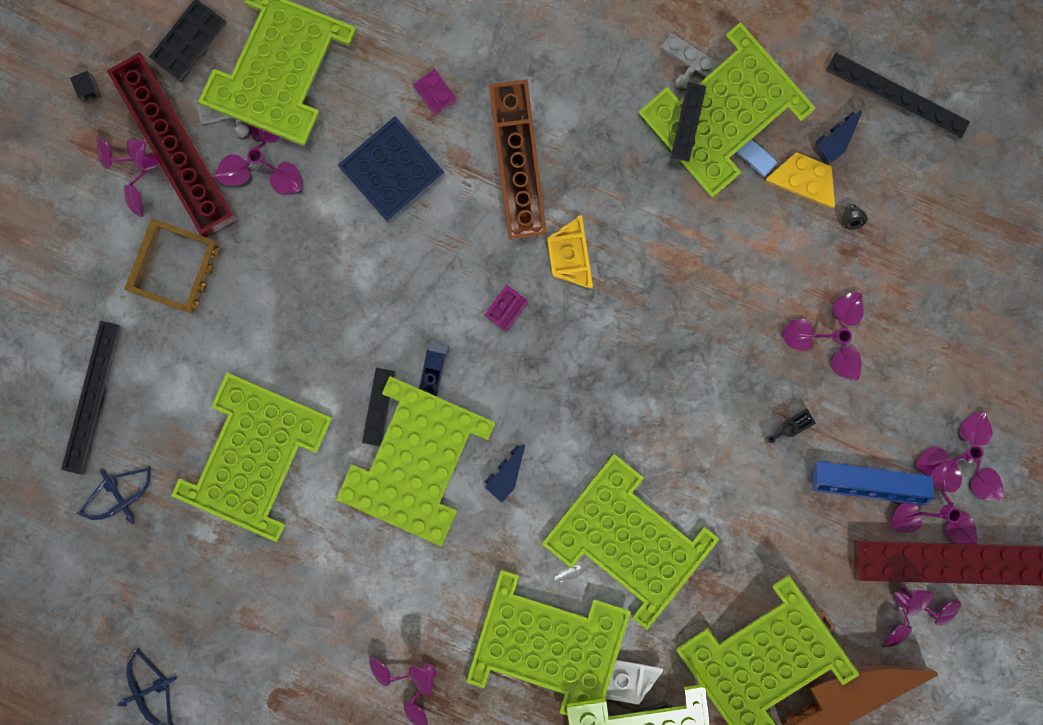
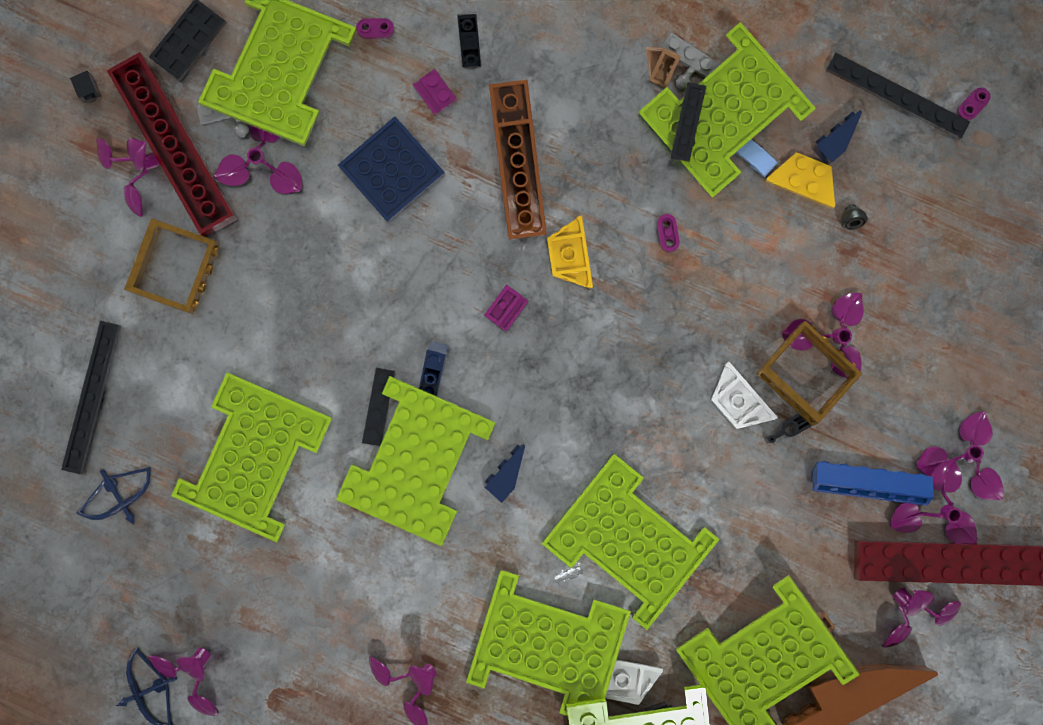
(195, 668): none -> magenta plant
(374, 30): none -> magenta plate
(469, 39): none -> black slope
(661, 64): none -> medium nougat slope
(669, 233): none -> magenta plate
(739, 400): none -> white wing
(789, 395): none -> pearl gold window
(974, 103): none -> magenta plate

